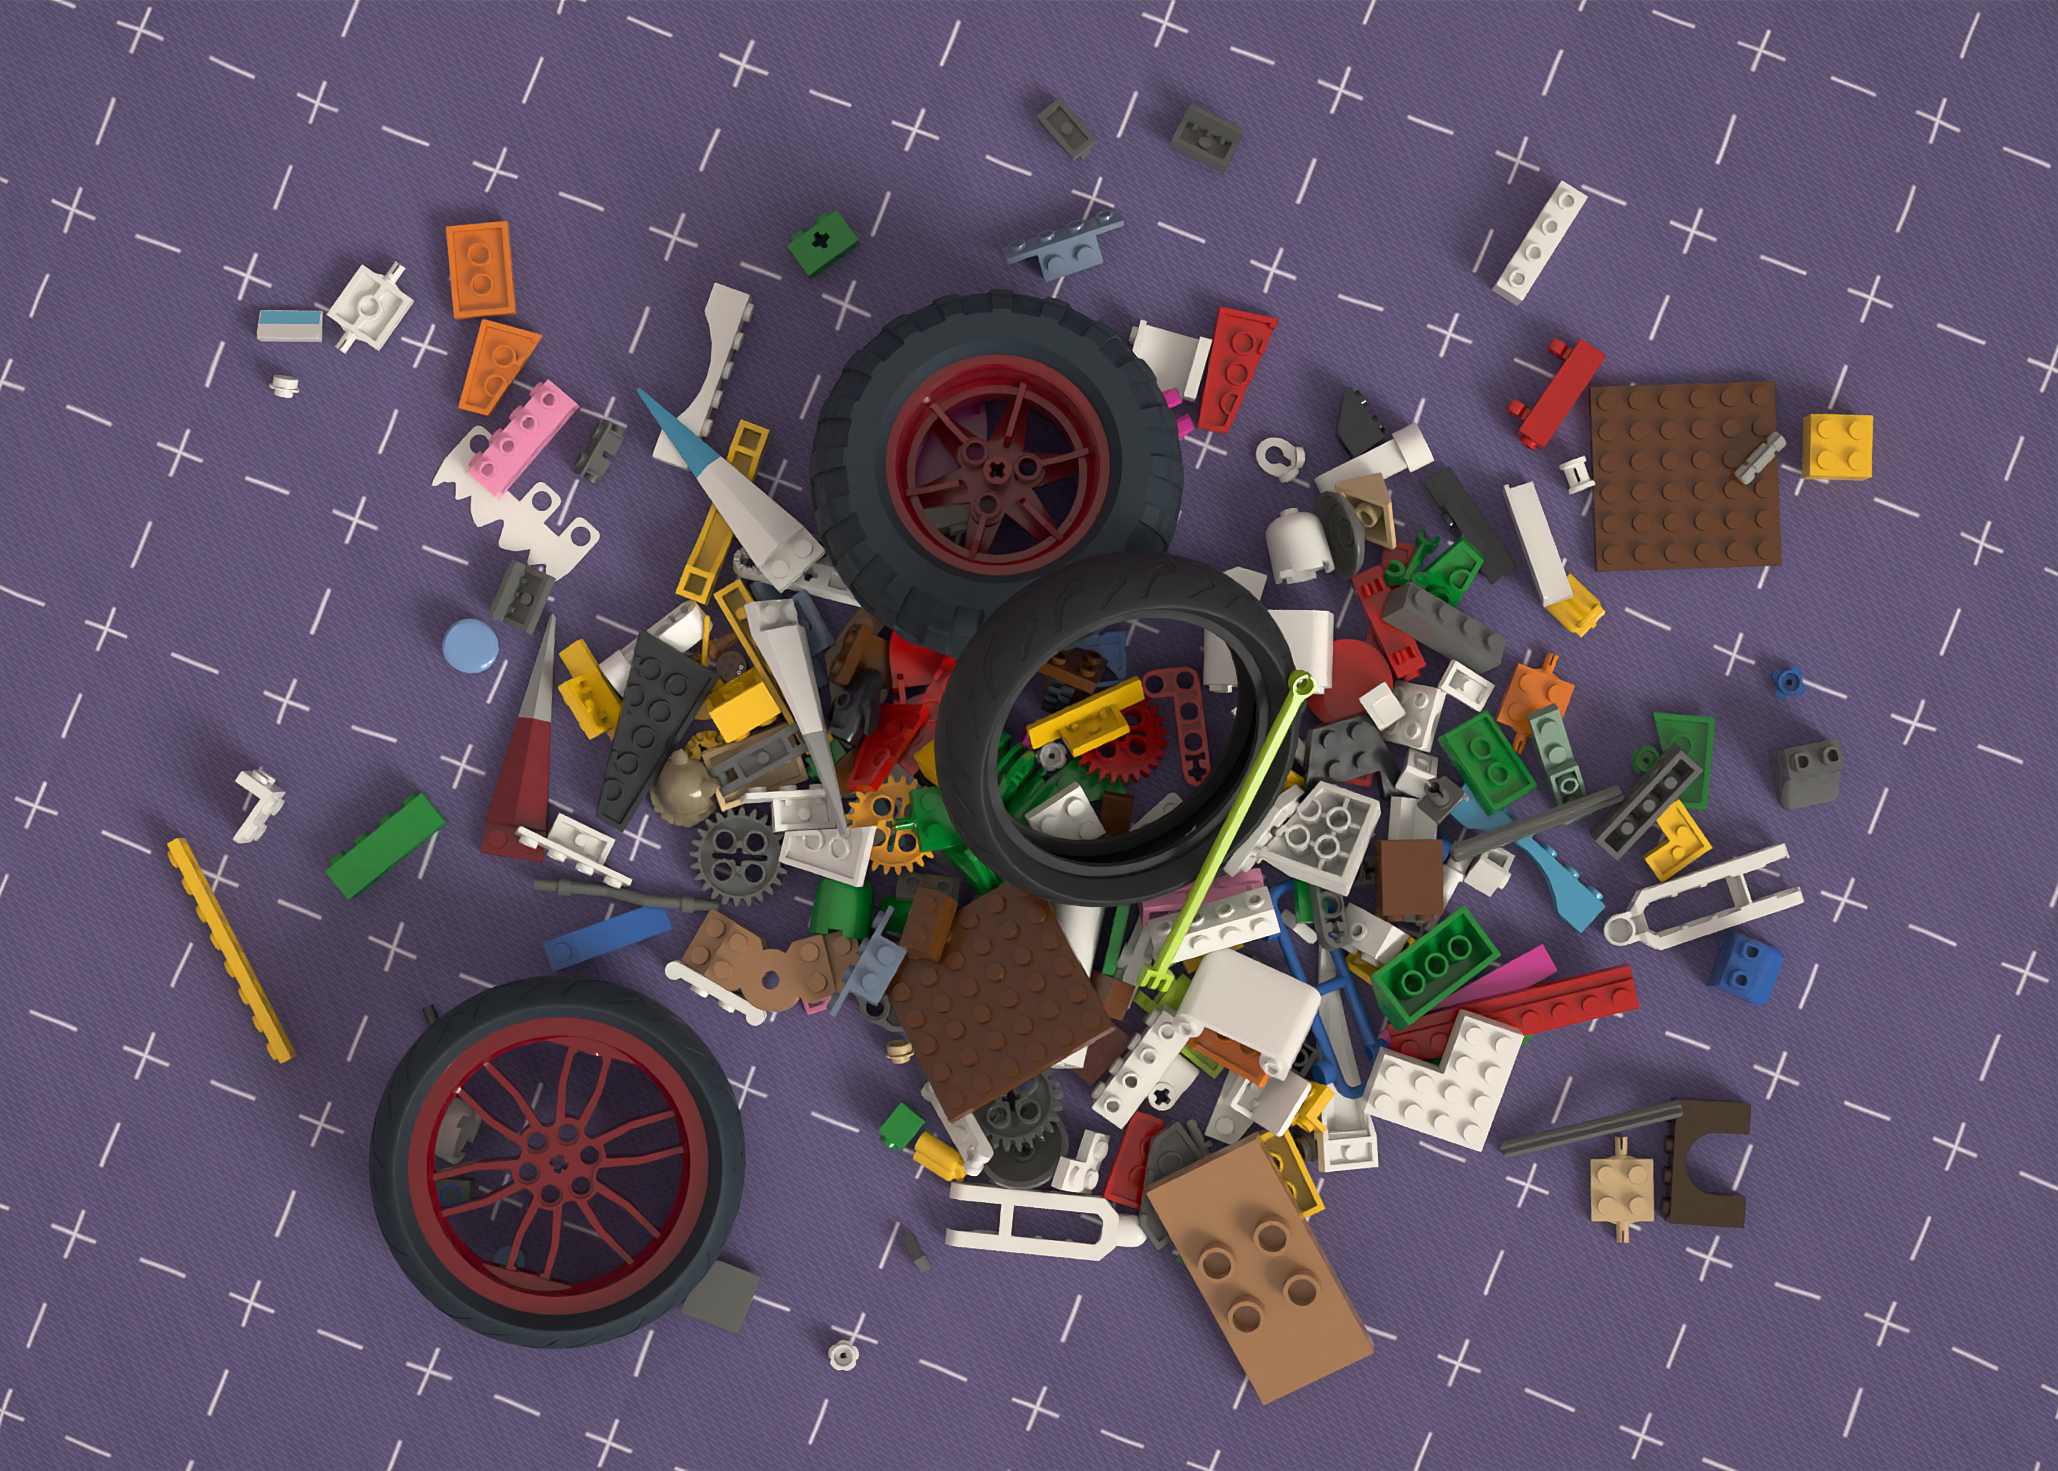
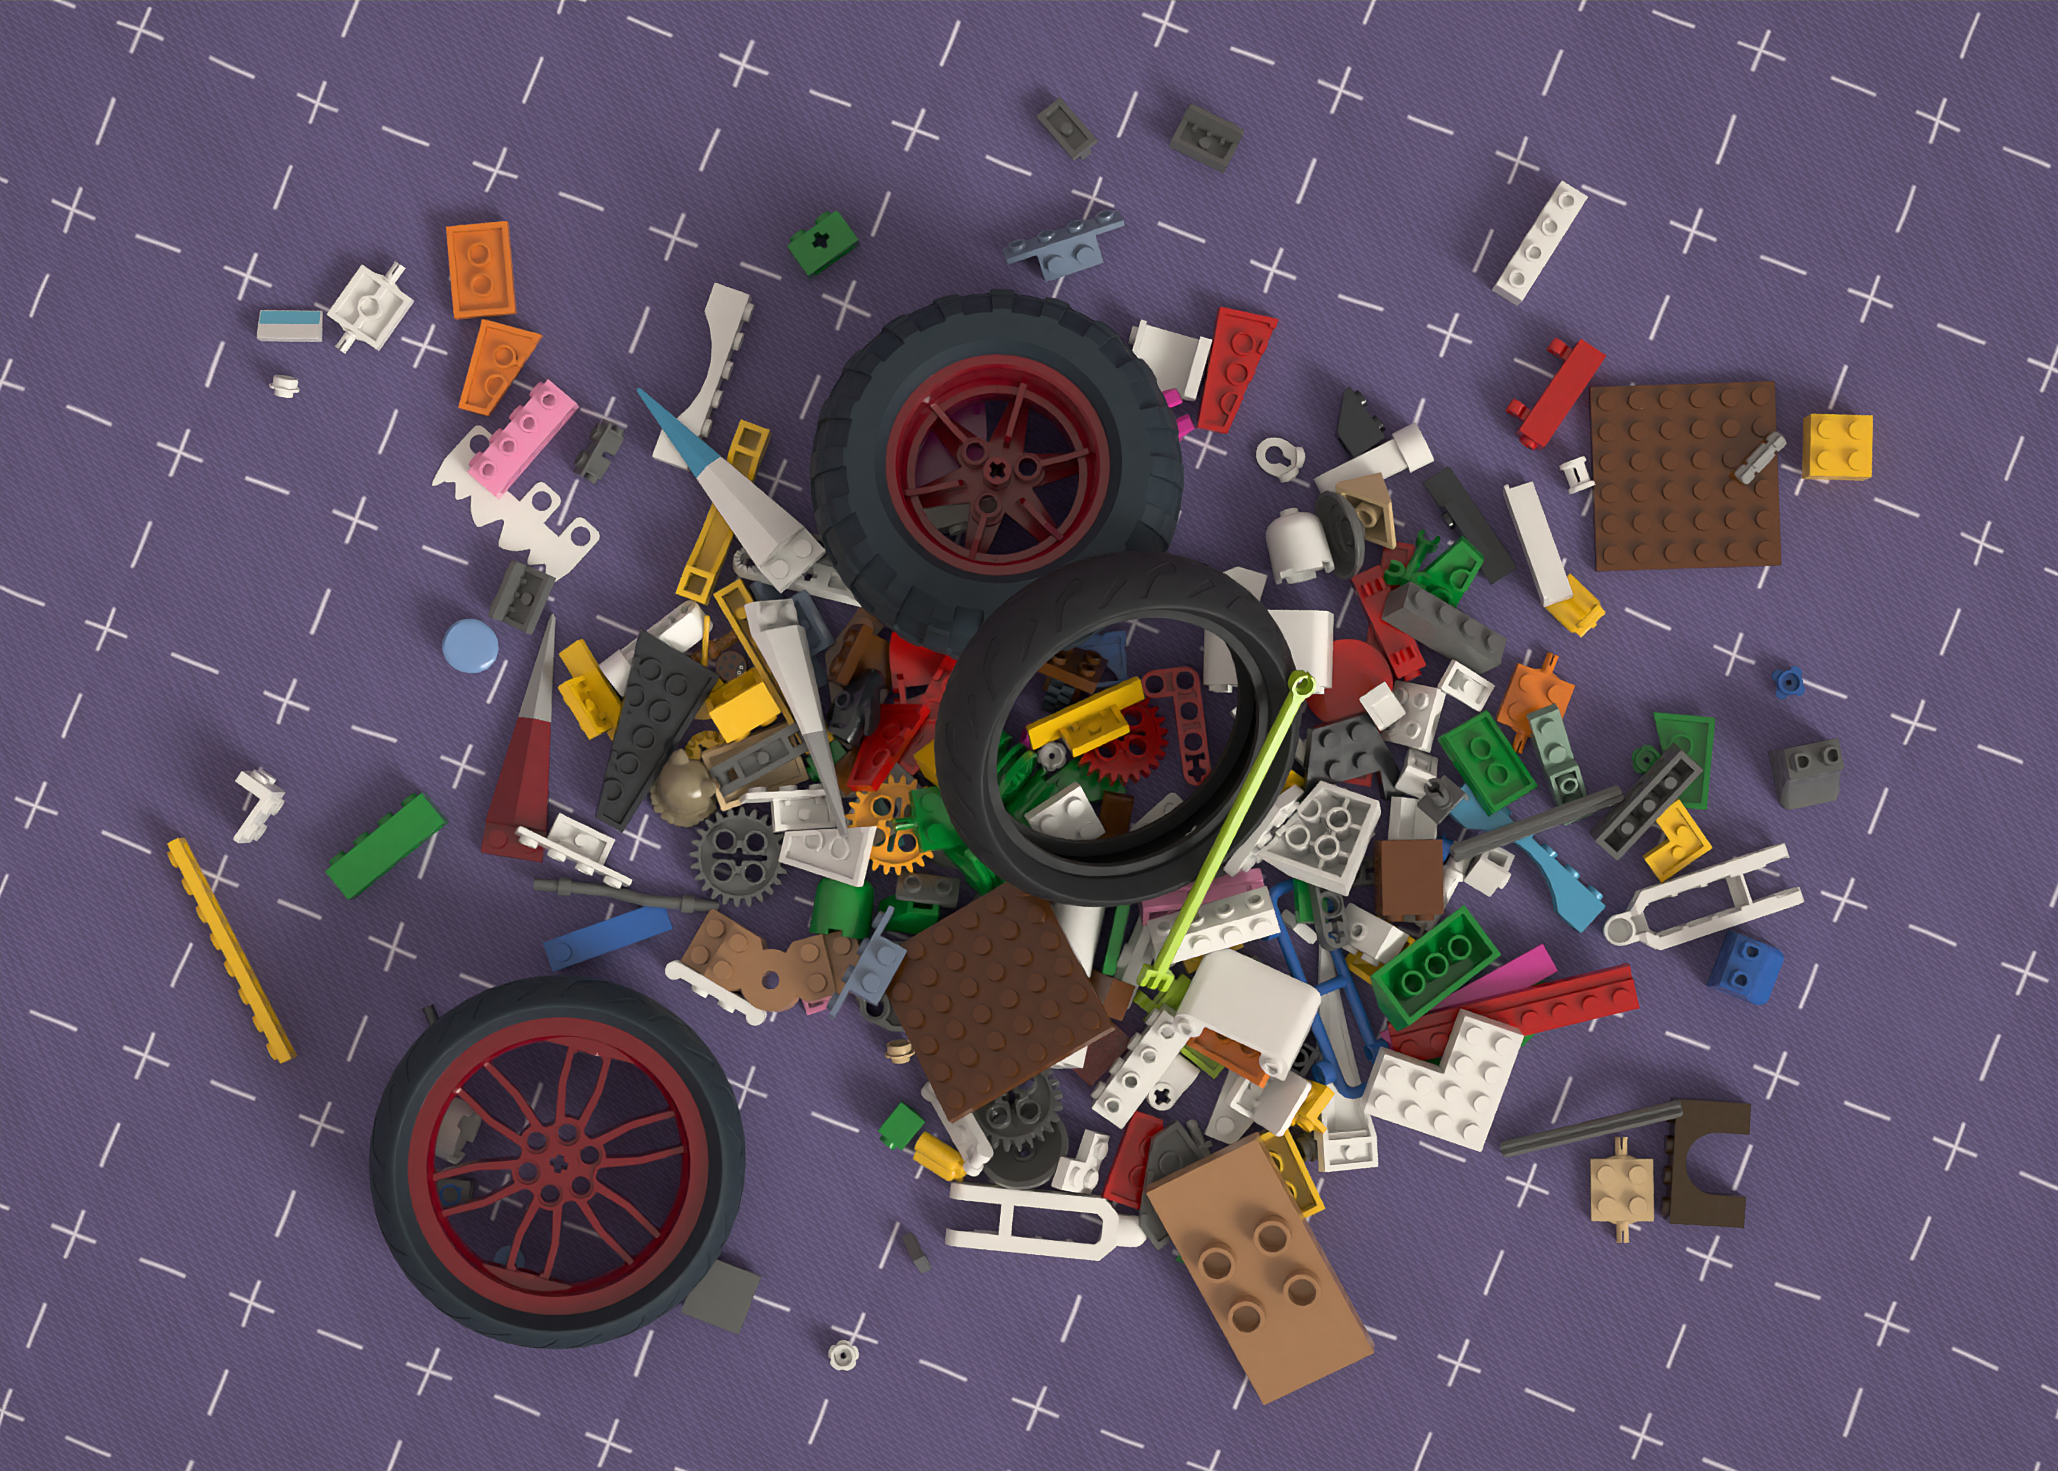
(928, 923): reddish brown brick -> none

